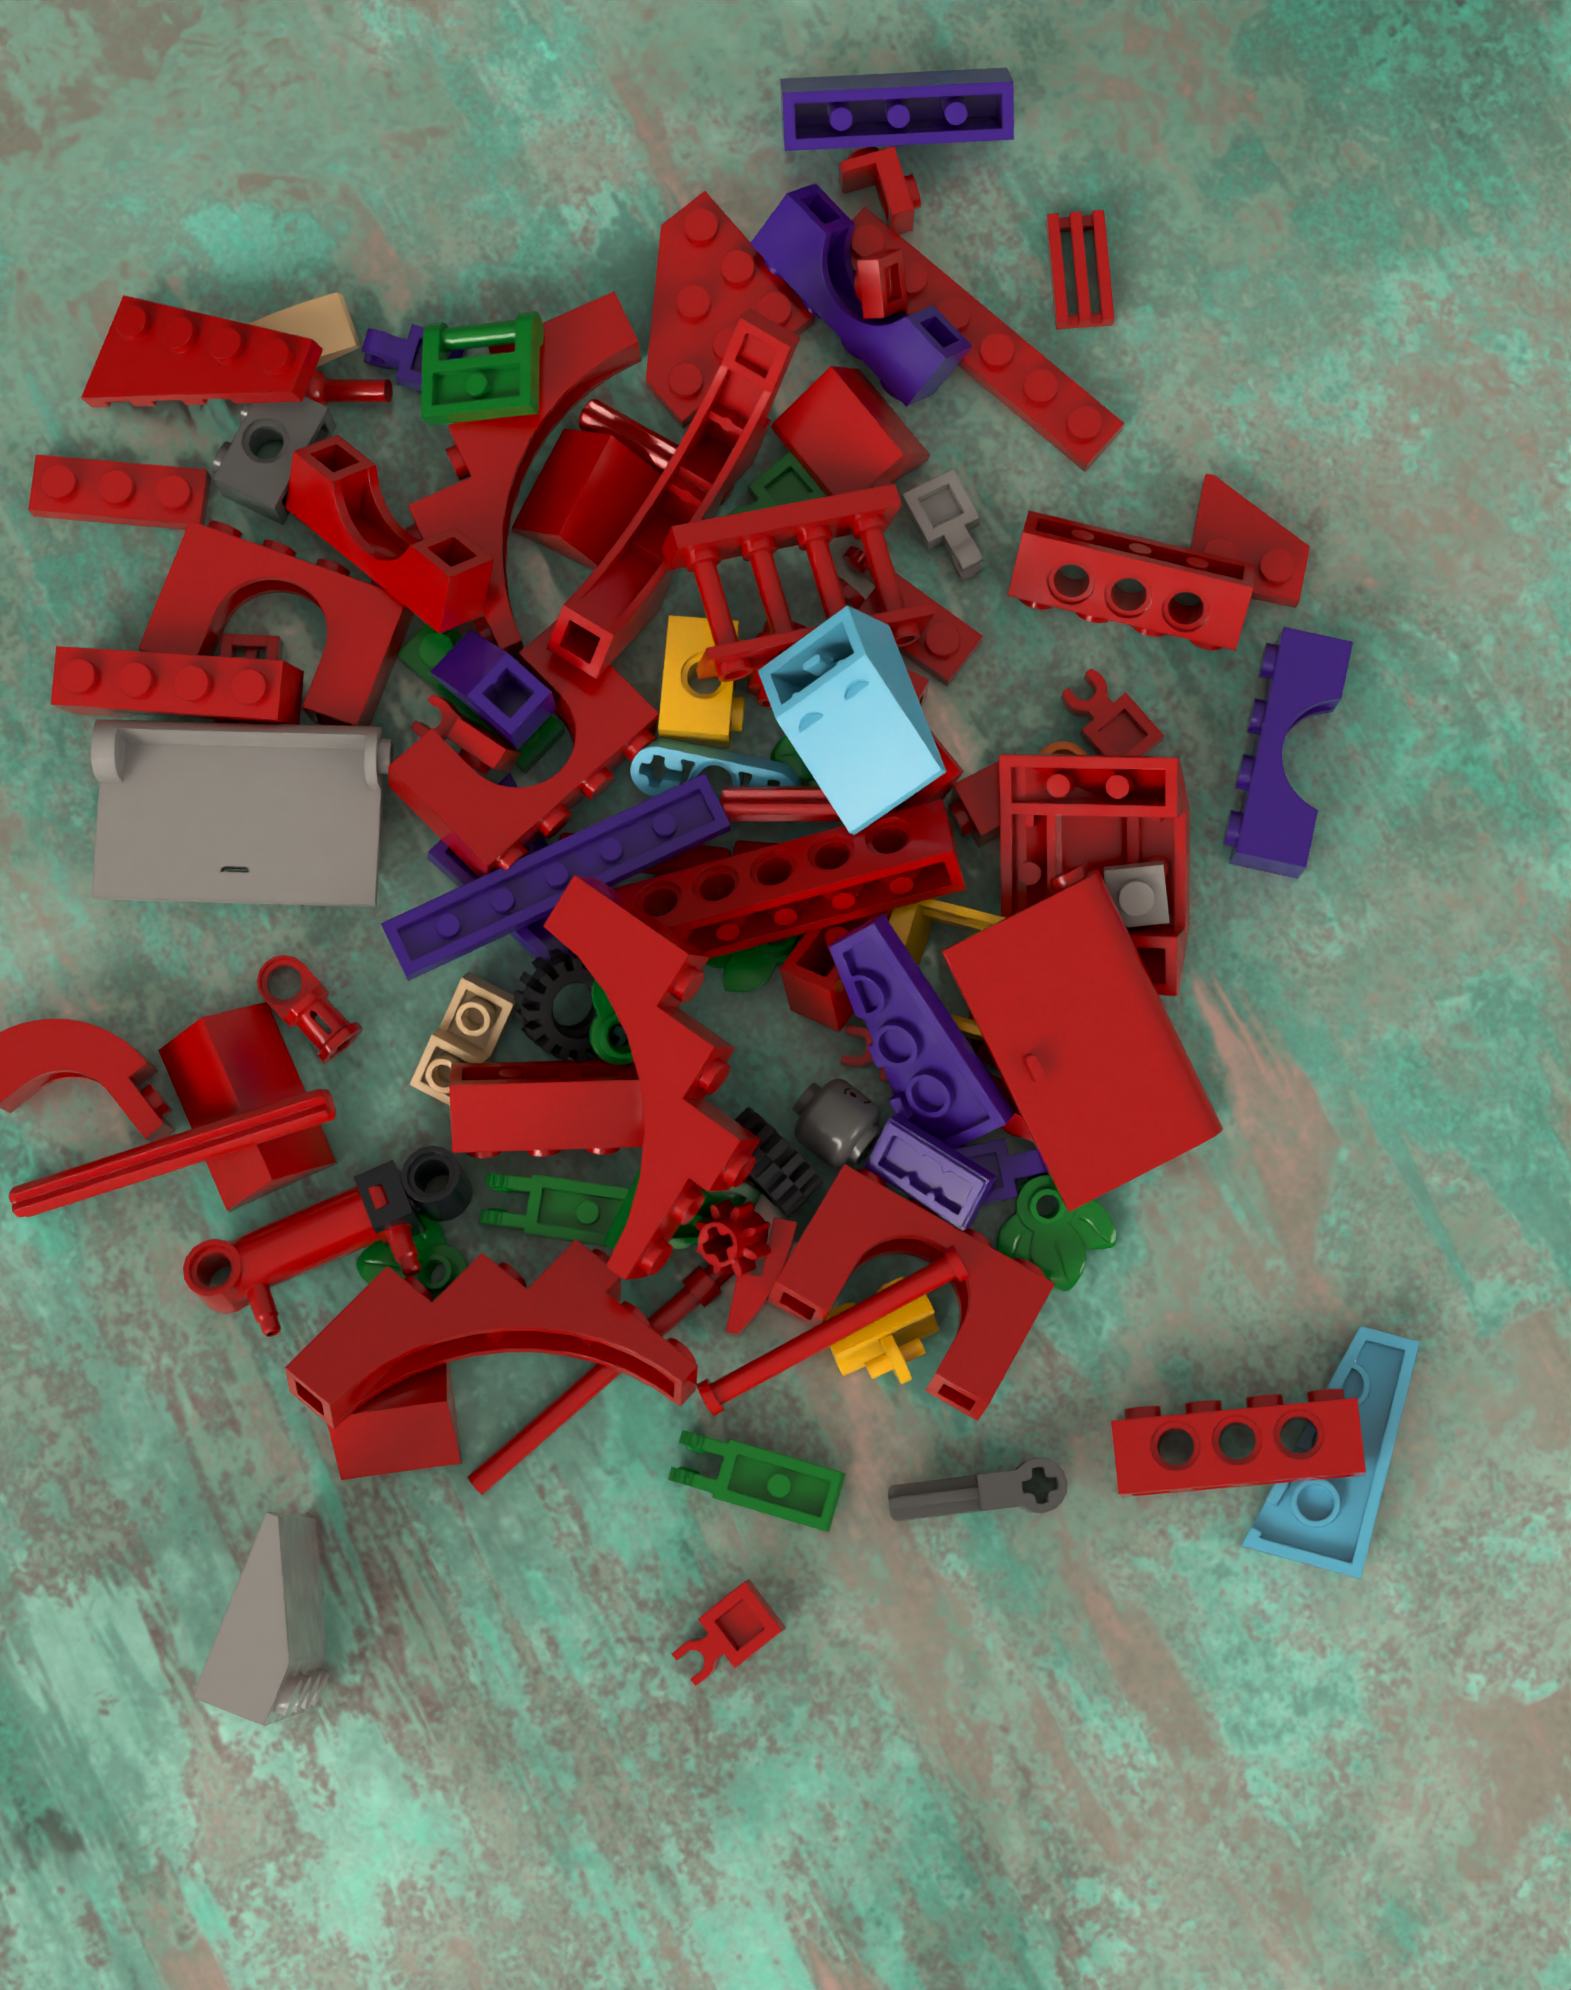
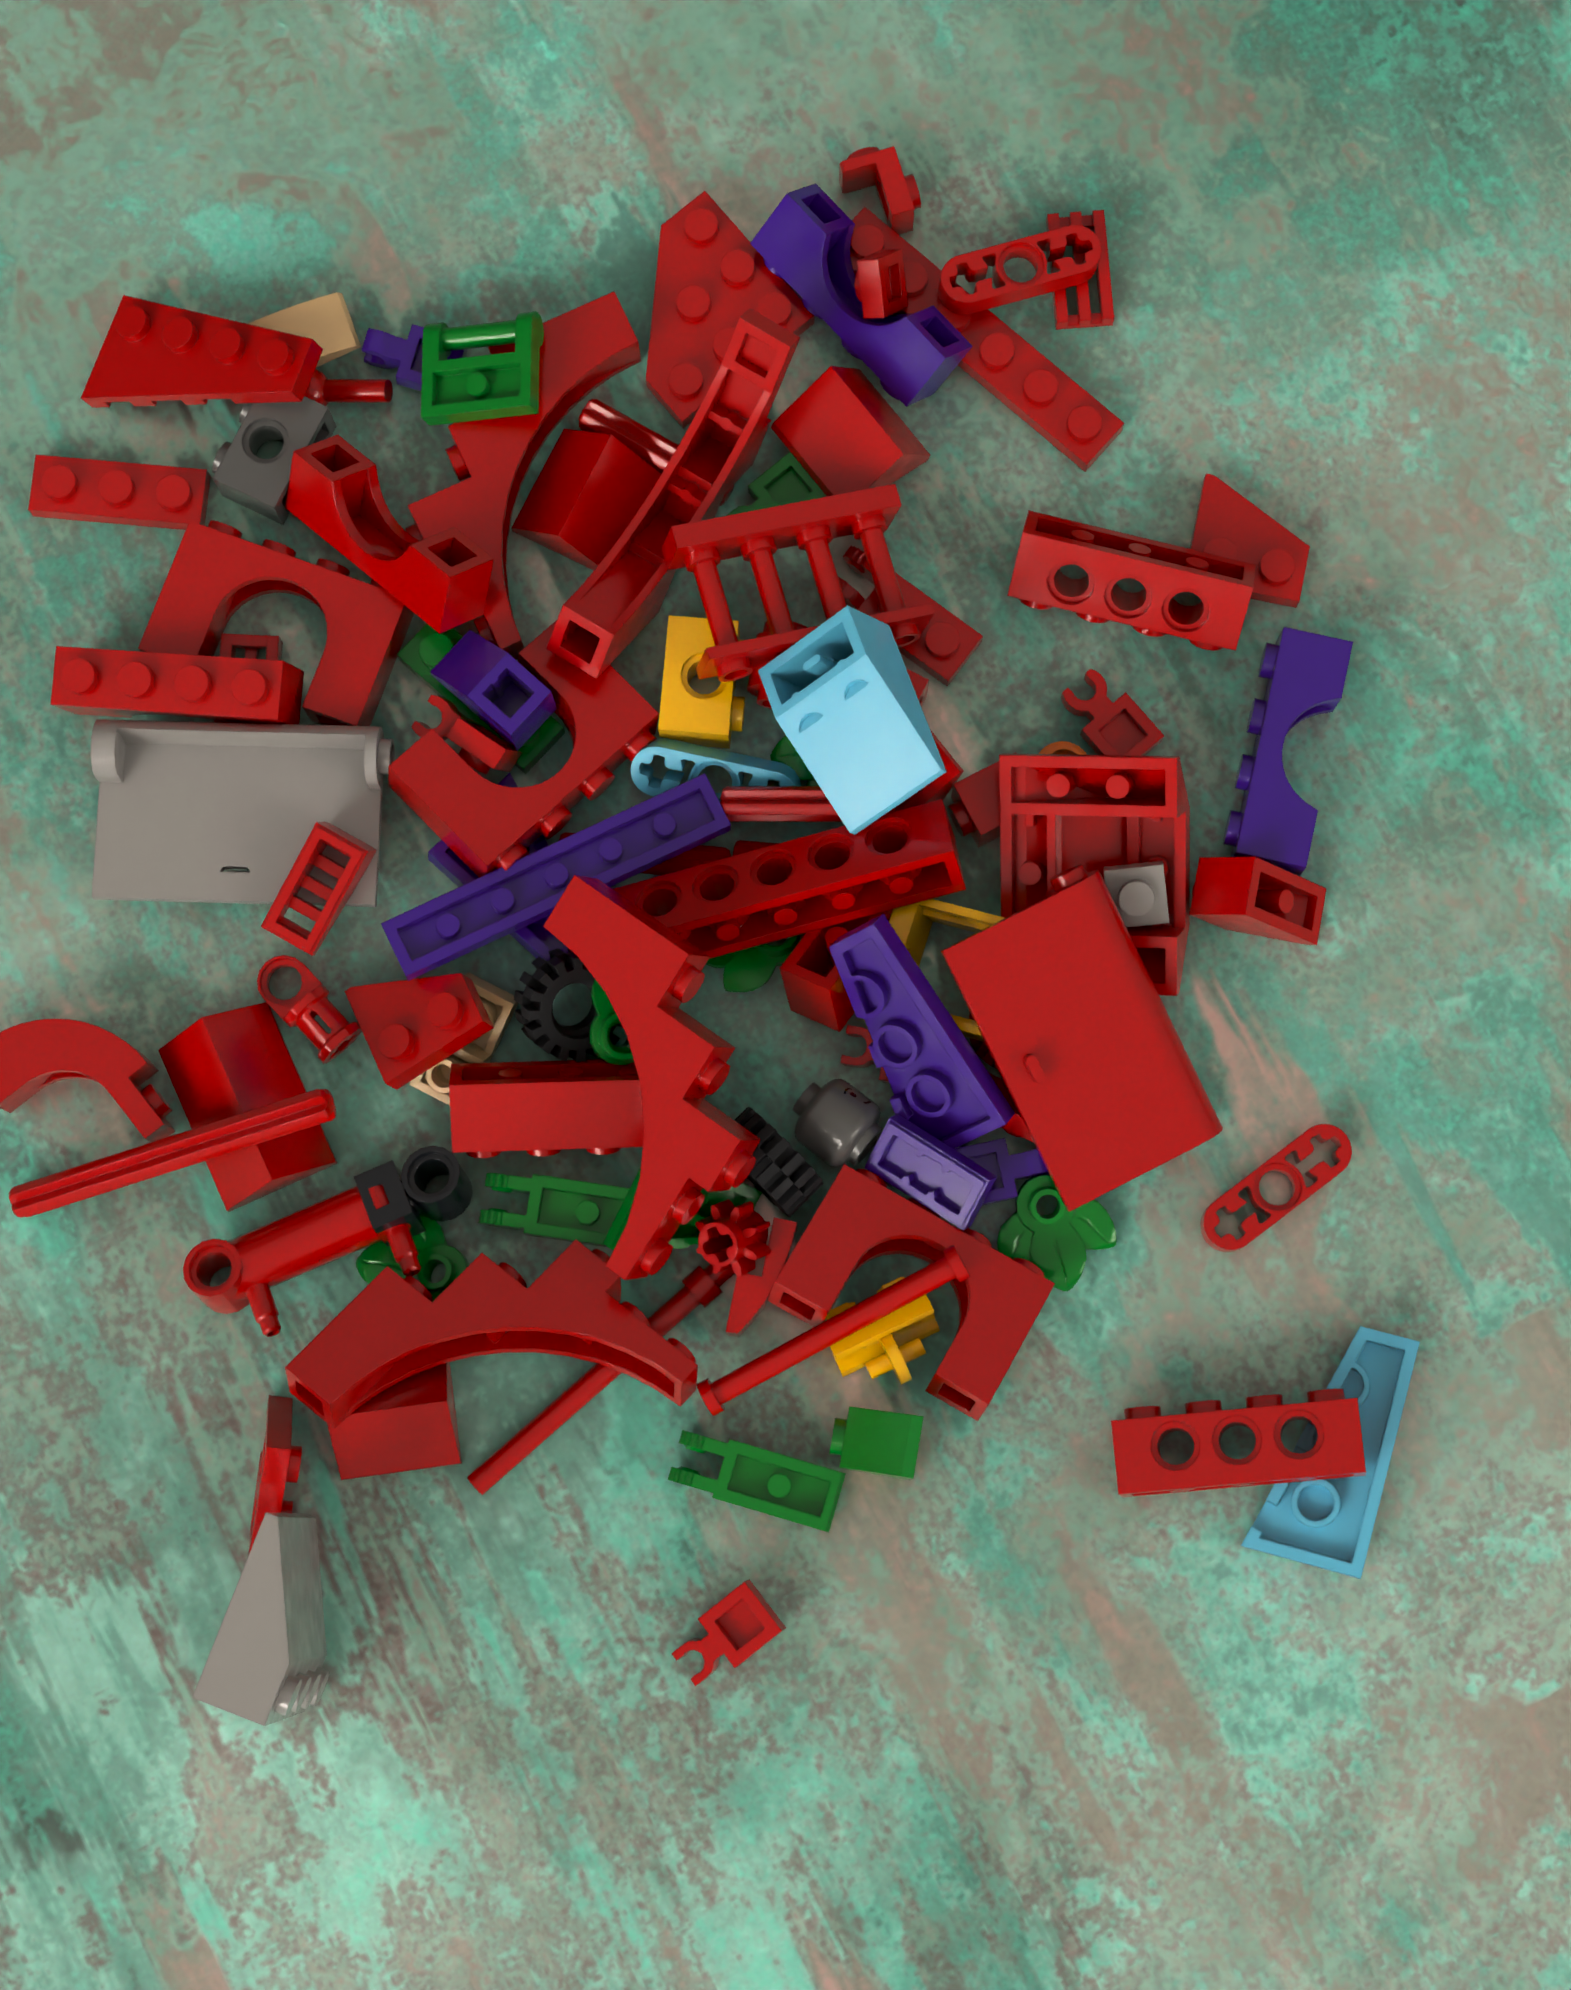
(277, 1463): none -> red wing
(337, 897): none -> red slope
(417, 1022): none -> red wing
(877, 1442): none -> green slope
(897, 109): dark purple brick -> none
(945, 515): light grey plate -> none
(977, 1493): dark grey connector -> none
(1063, 273): none -> red beam
(1257, 899): none -> red slope
(1320, 1174): none -> red beam

